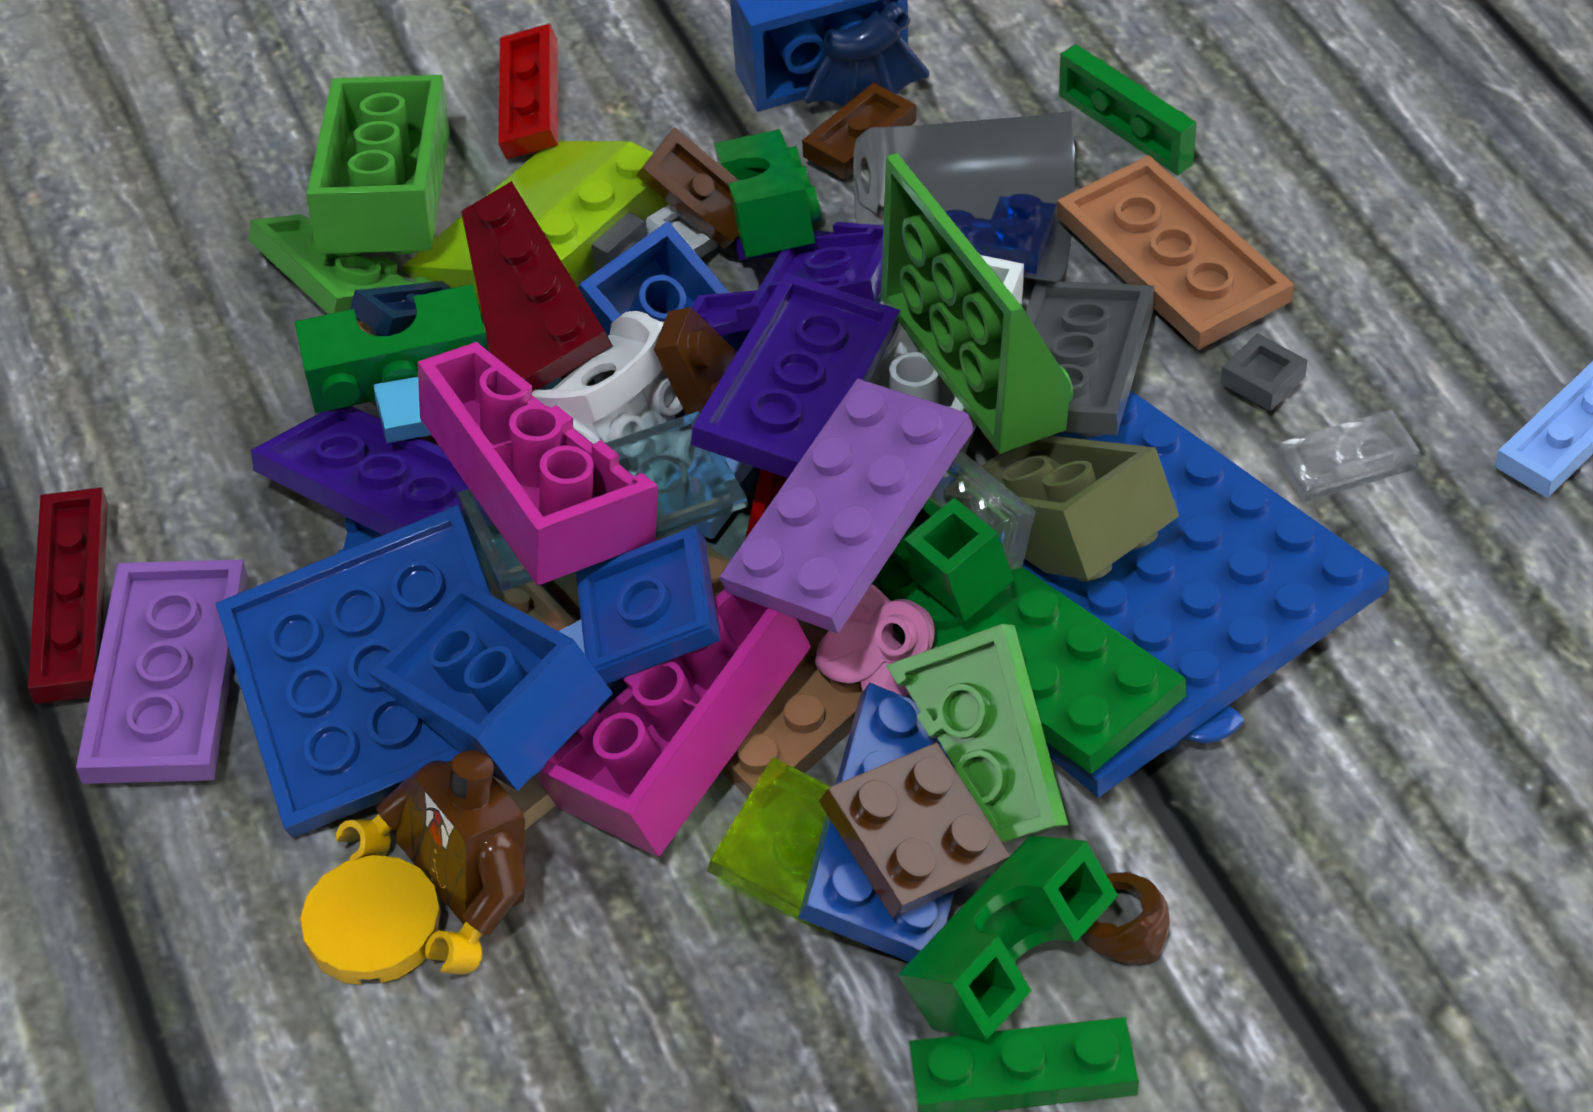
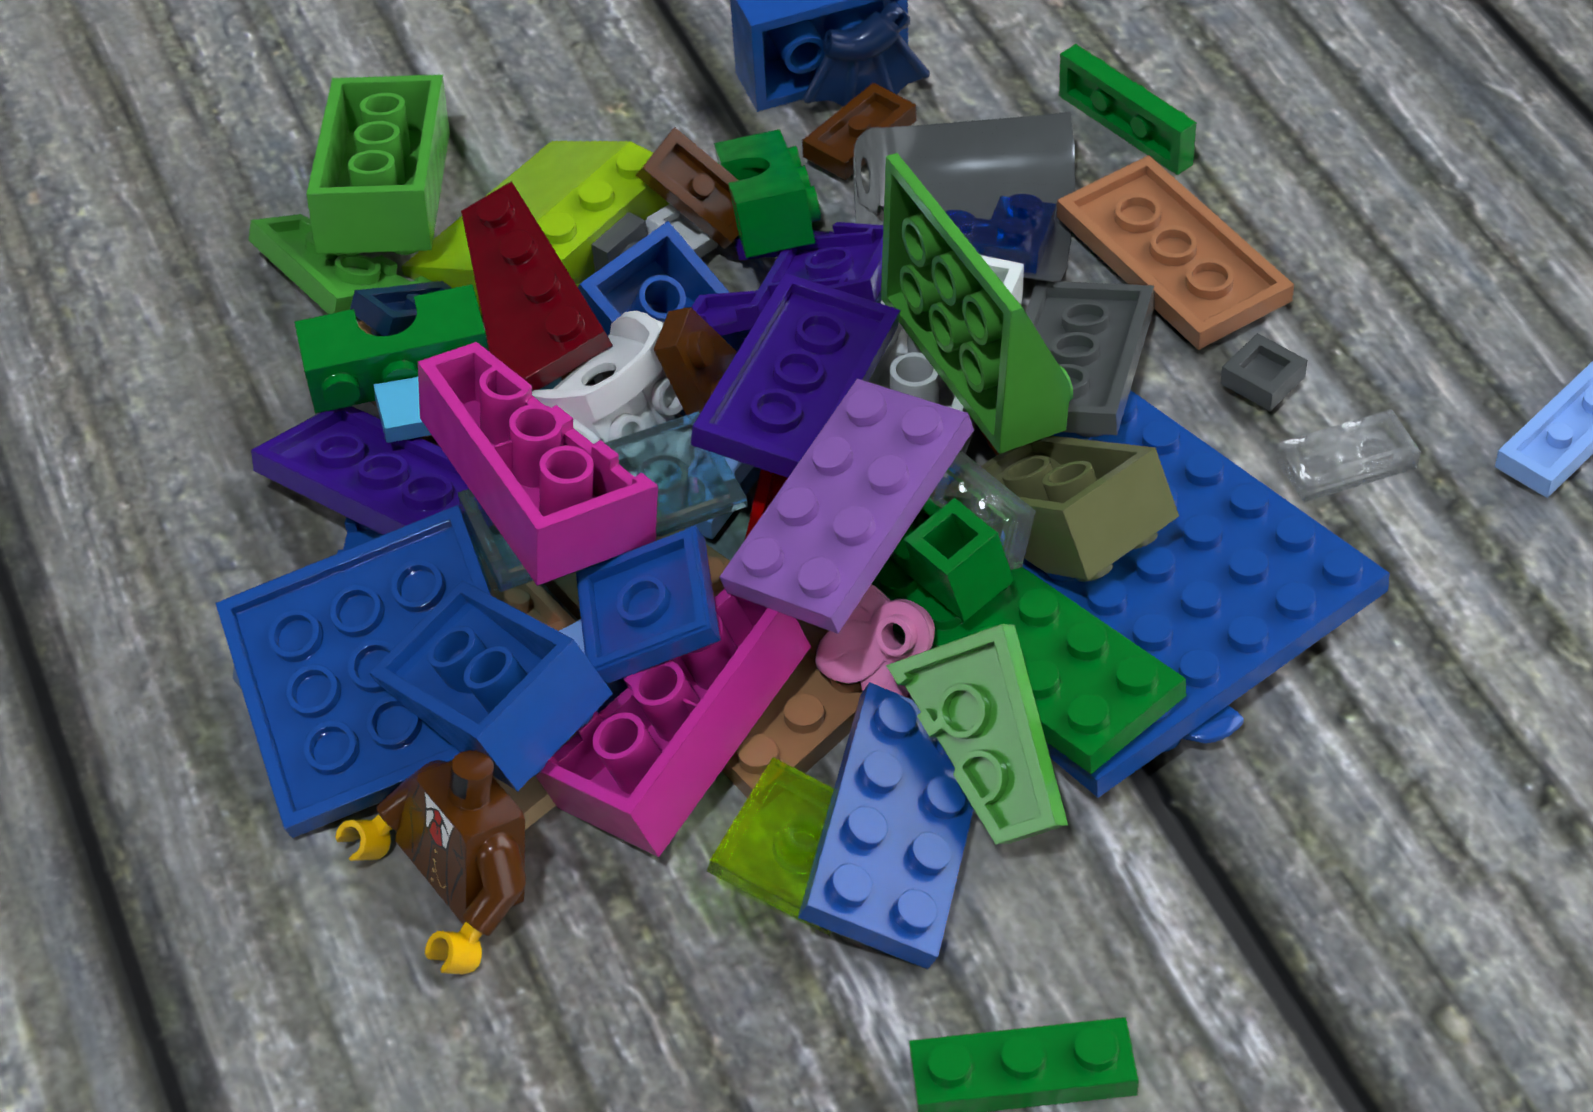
(68, 594): dark red plate -> none
(161, 674): medium lavender plate -> none
(370, 919): yellow tile -> none
(528, 91): red plate -> none
(914, 829): plate -> none
(968, 970): green arch -> none
(1139, 939): reddish brown piece -> none

